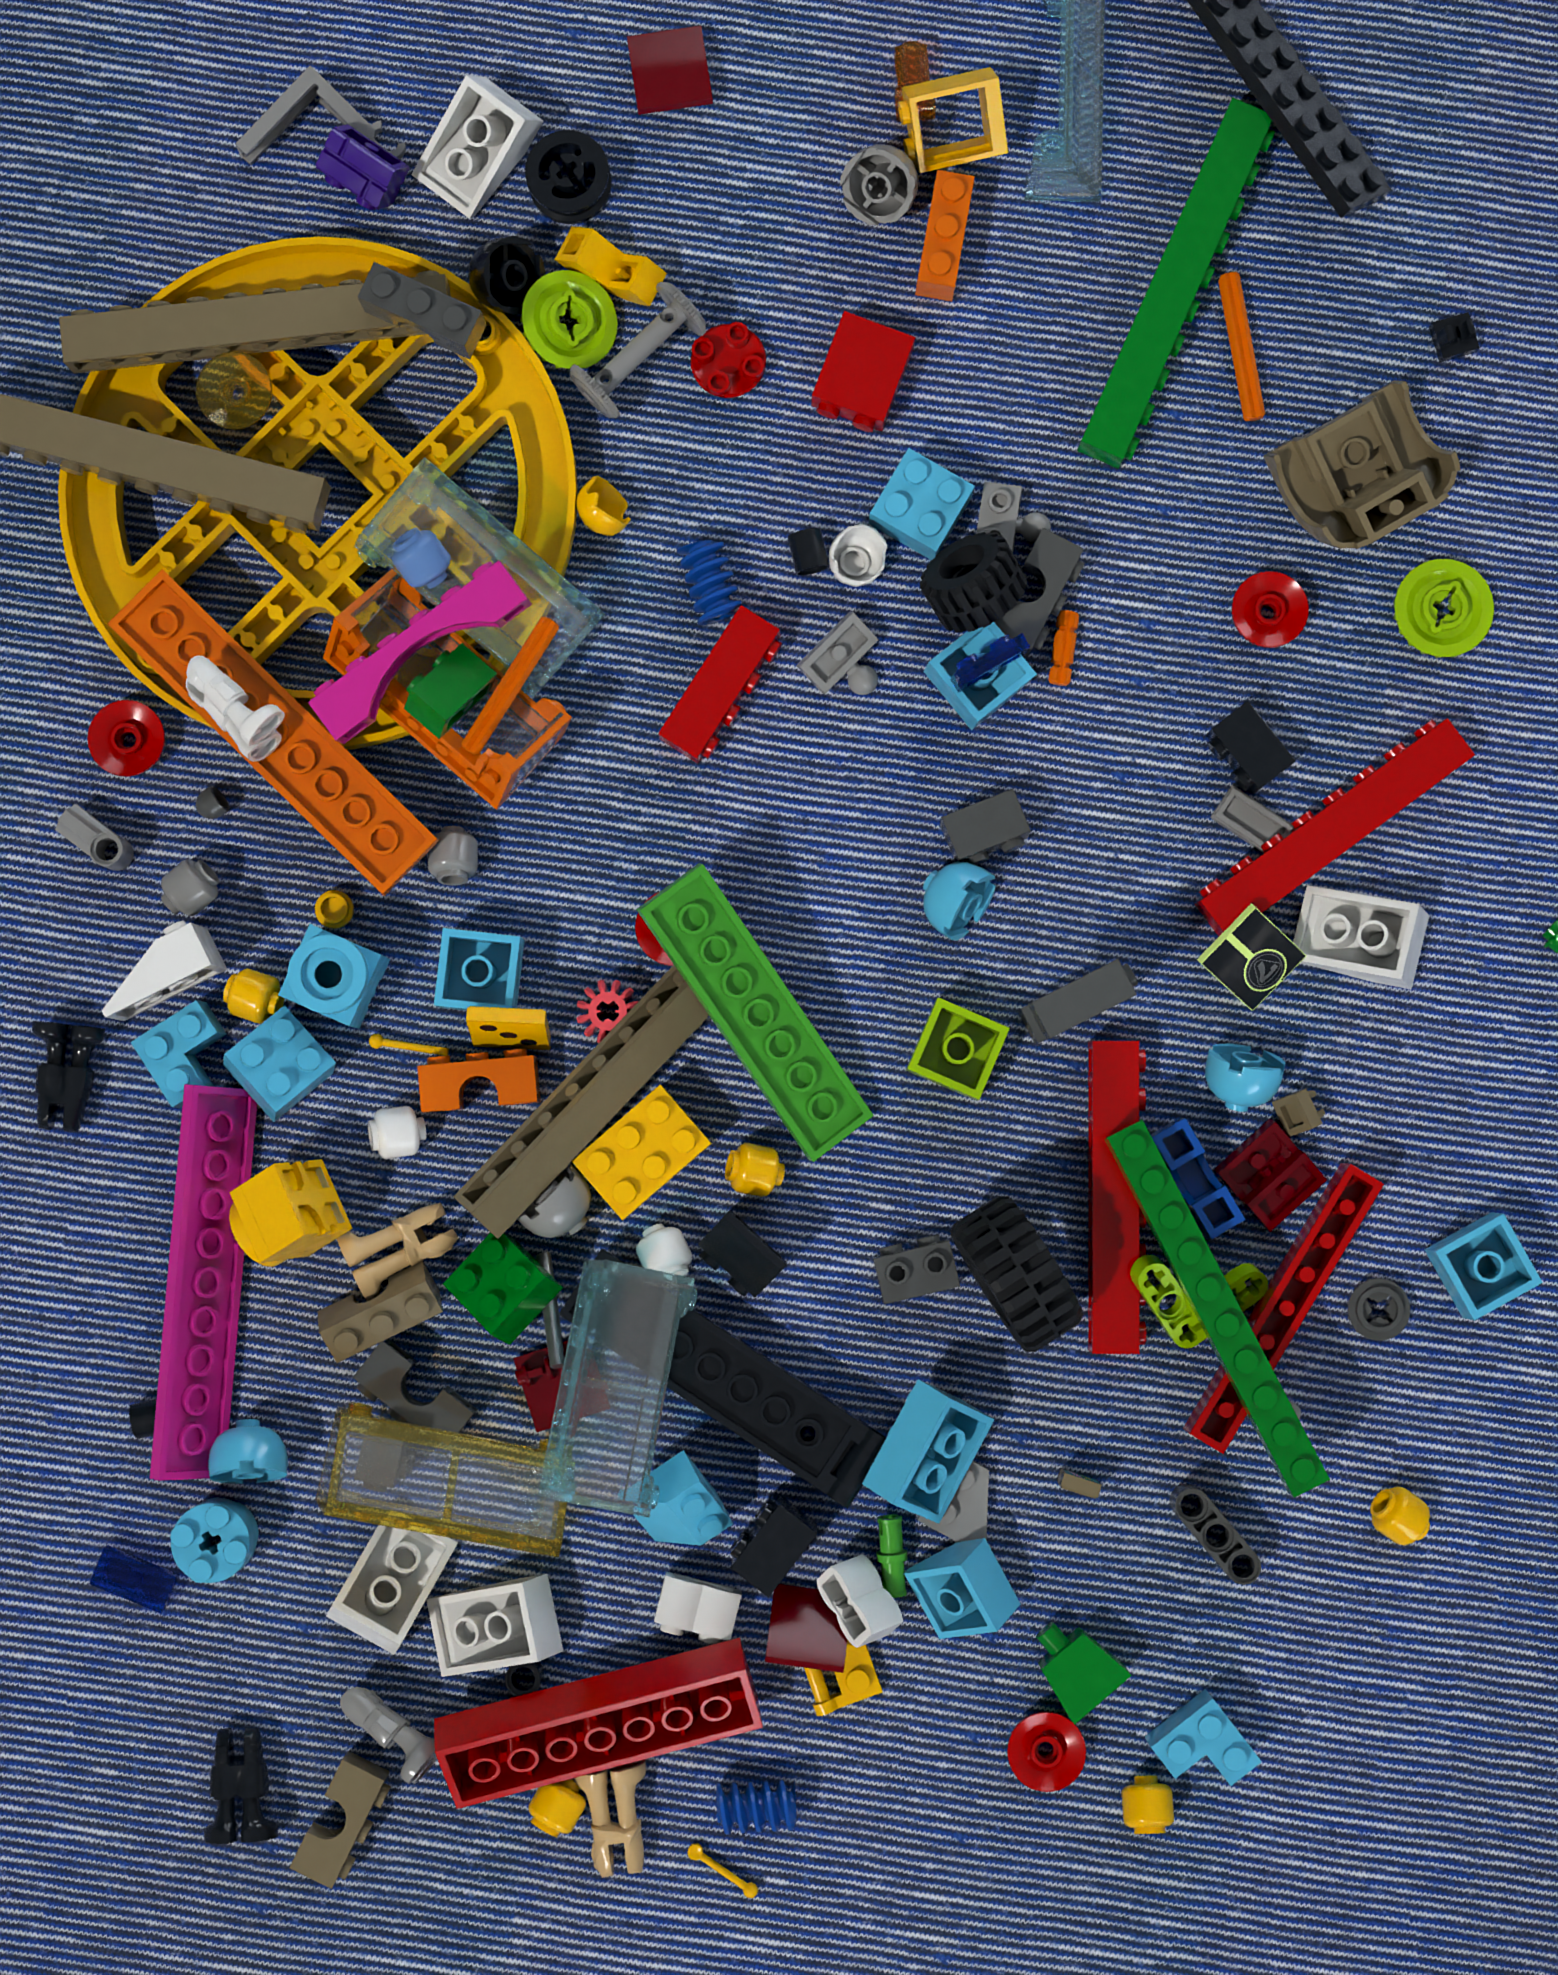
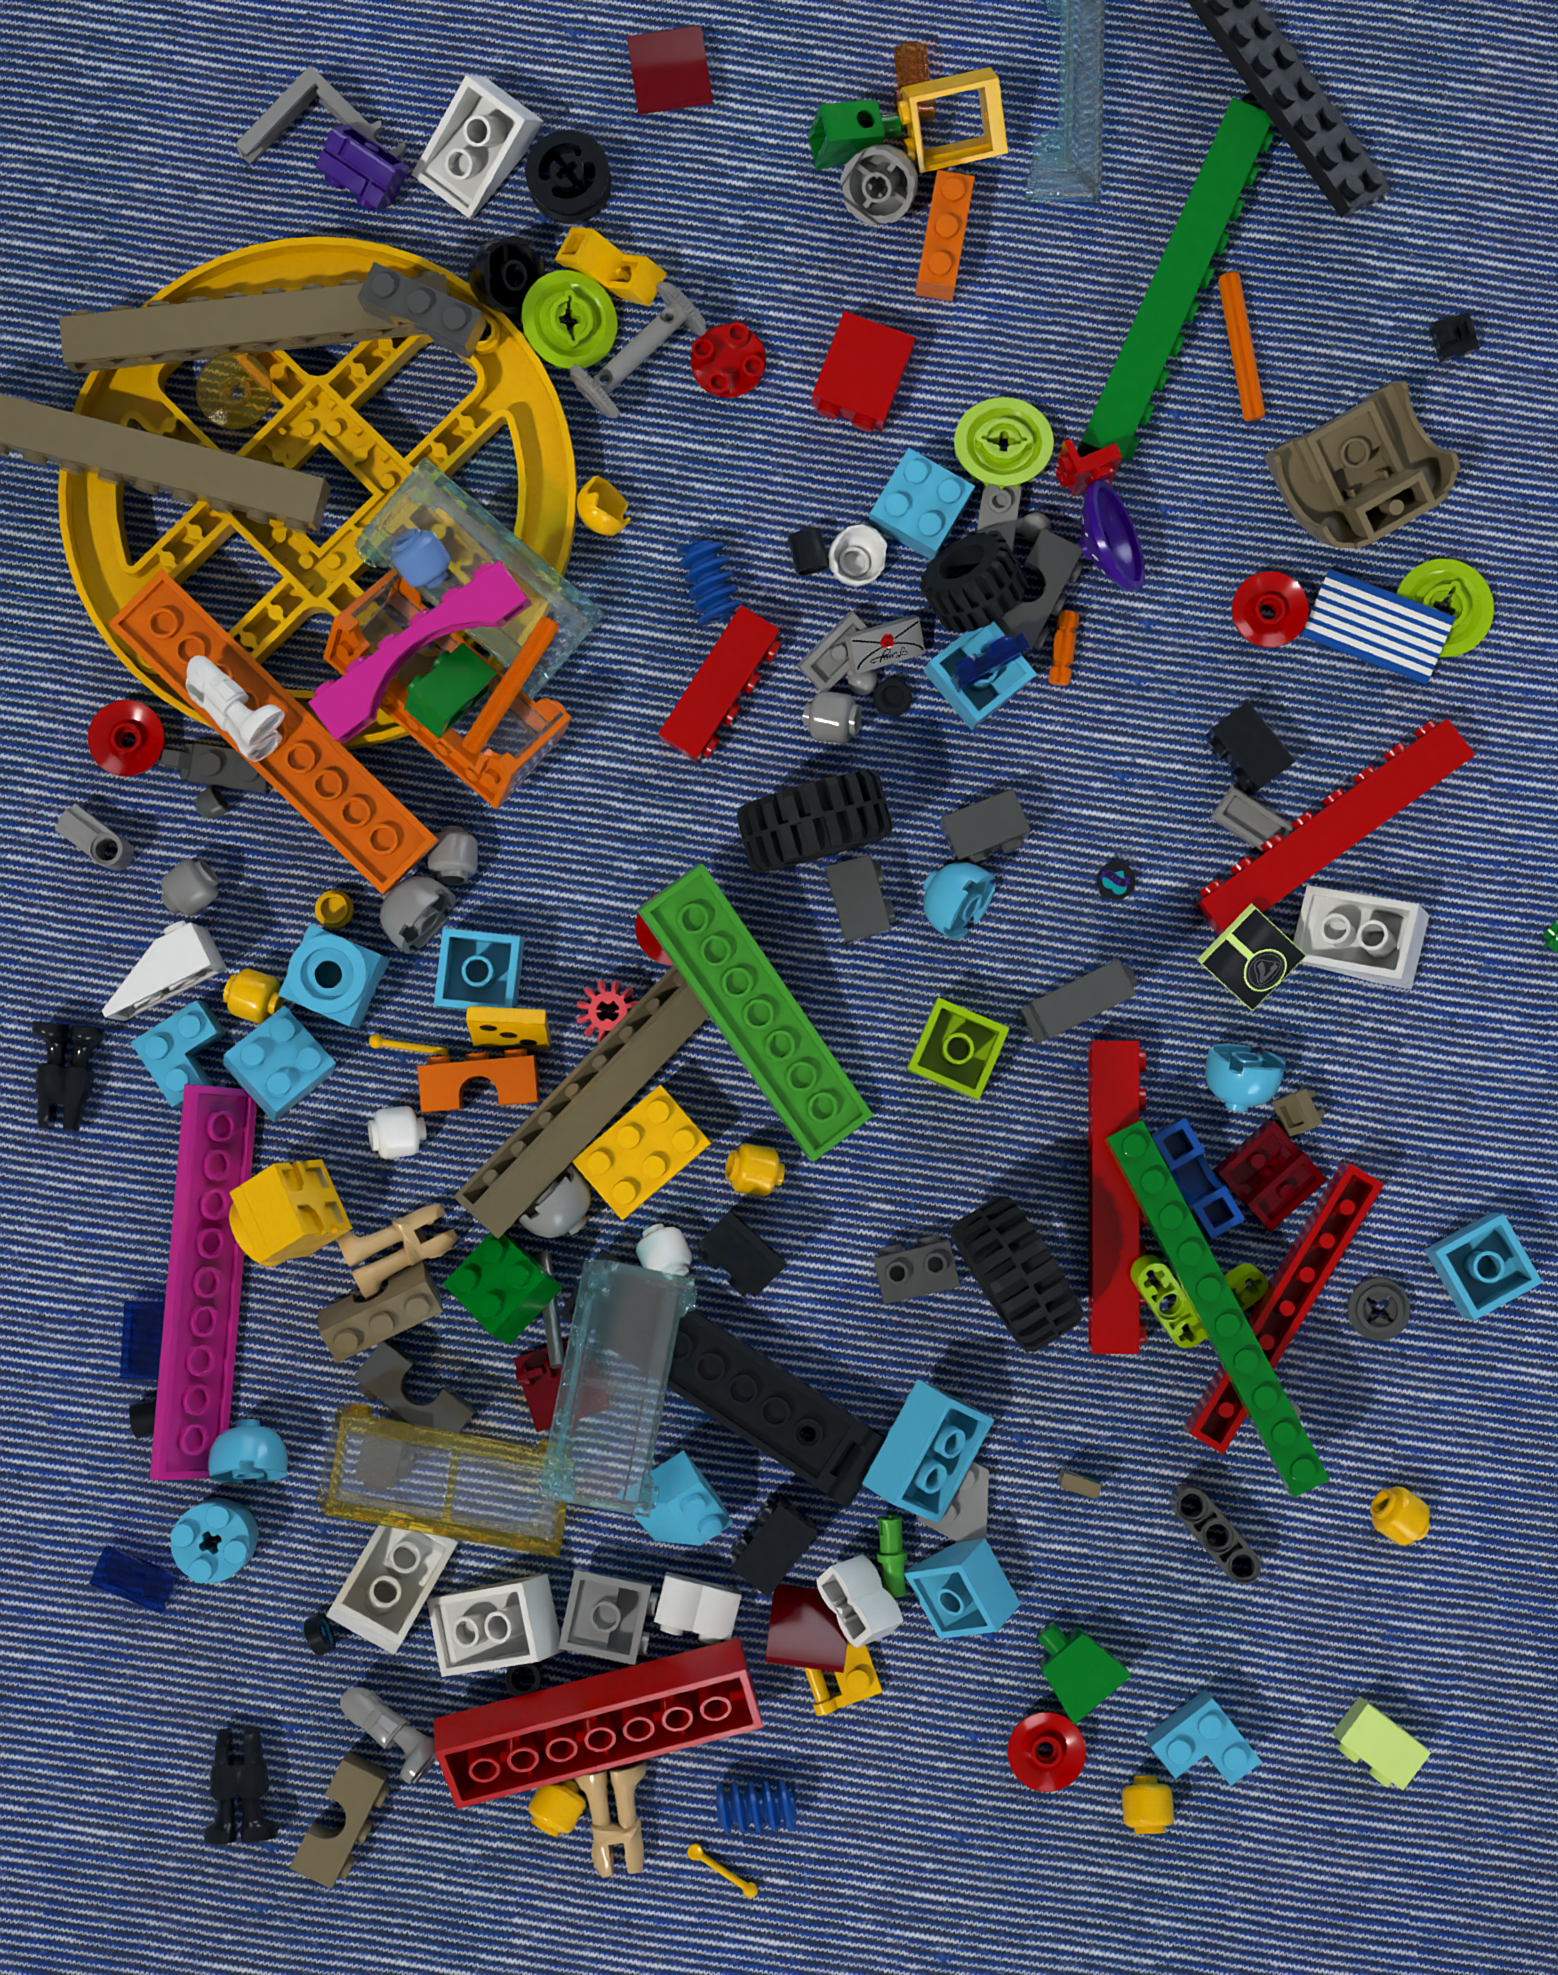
(141, 1339): none -> clear blue plate
(215, 767): none -> dark grey hinge
(319, 1634): none -> black tile
(414, 911): none -> light grey cylinder
(607, 1616): none -> light grey plate
(814, 820): none -> black tyre
(832, 717): none -> light grey head
(847, 128): none -> green torso
(859, 898): none -> dark grey brick
(885, 644): none -> light grey tile
(892, 697): none -> black tile
(1008, 418): none -> lime gear
(1079, 472): none -> red bracket
(1111, 537): none -> dark purple dish
(1115, 881): none -> black tile
(1378, 626): none -> sticker
(1381, 1744): none -> yellowish green brick

